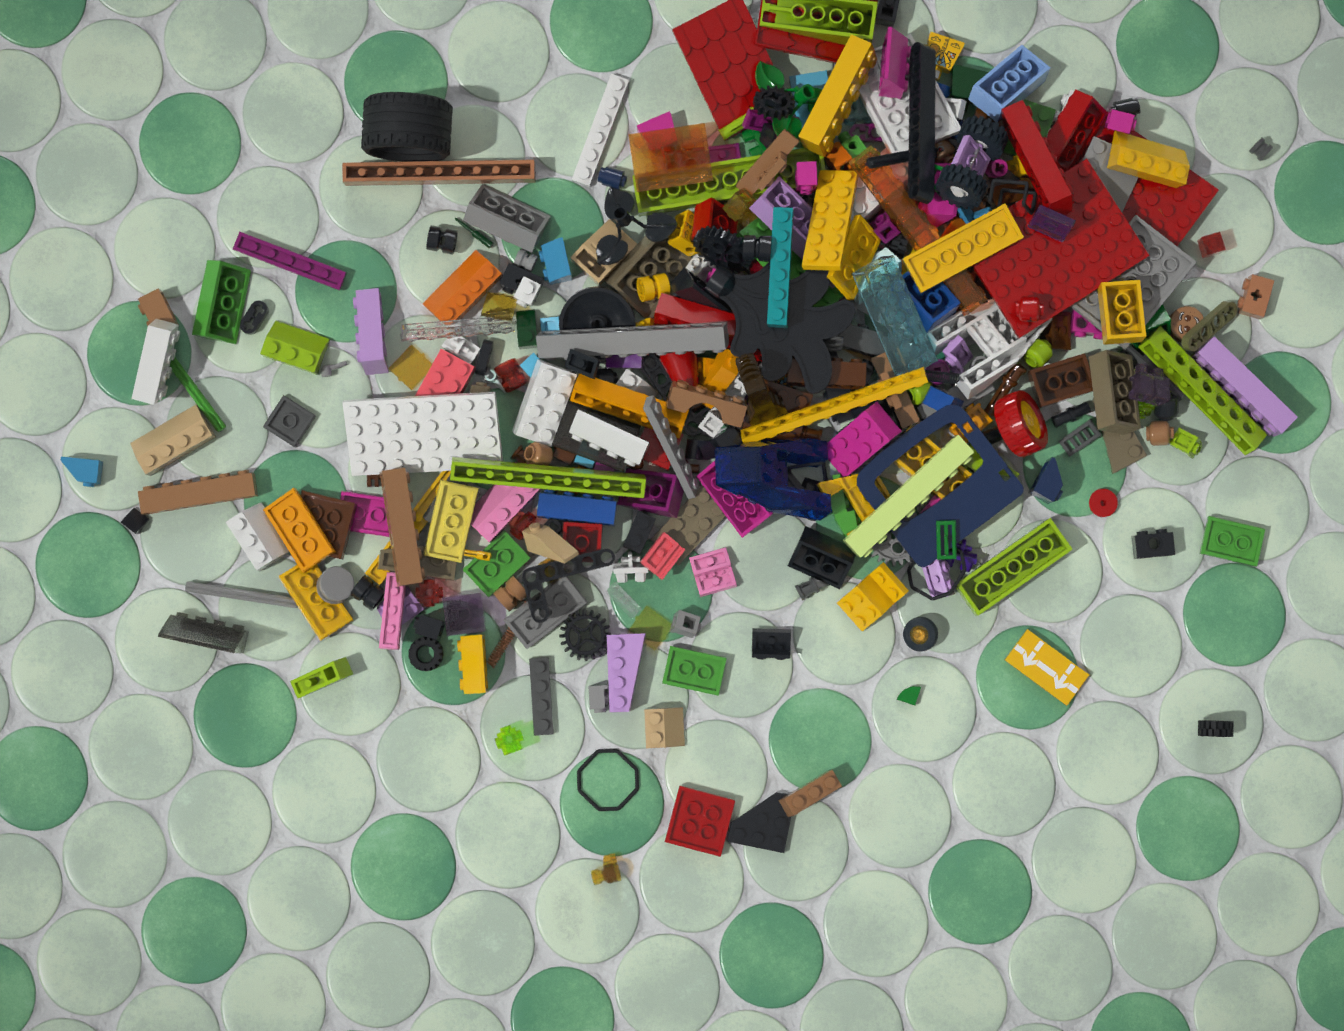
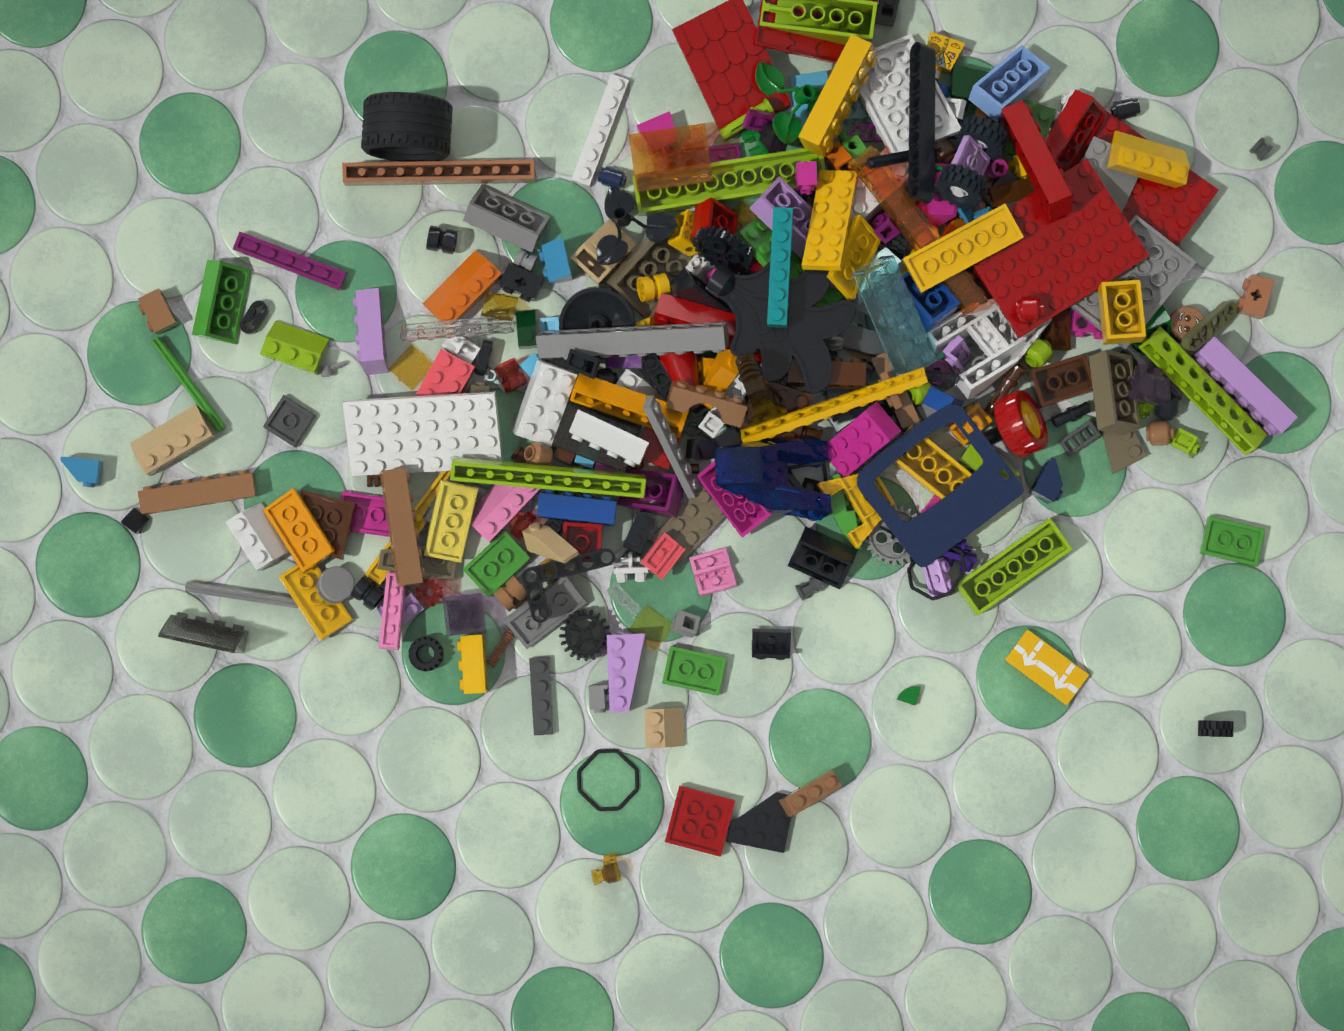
(155, 361): white brick -> none
(321, 677): lime slope -> none
(429, 627): black brick -> none
(476, 234): dark green piece -> none
(480, 554): yellow pin -> none
(507, 747): clear neon green brick -> none
(526, 292): white bracket -> none
(739, 204): clear yellow brick -> none
(757, 248): black wheel -> none
(768, 164): medium nougat bracket -> none
(774, 102): black gear -> none
(872, 596): yellow bracket -> none
(894, 65): dark pink slope -> none
(908, 496): yellowish green brick -> none
(920, 634): black wheel -> none
(938, 539): green tile -> none
(1024, 192): black piece -> none
(1051, 223): clear purple tile -> none
(1103, 502): red piece -> none
(1120, 121): dark pink brick -> none
(1164, 547): black brick -> none
(1211, 245): clear red brick -> none

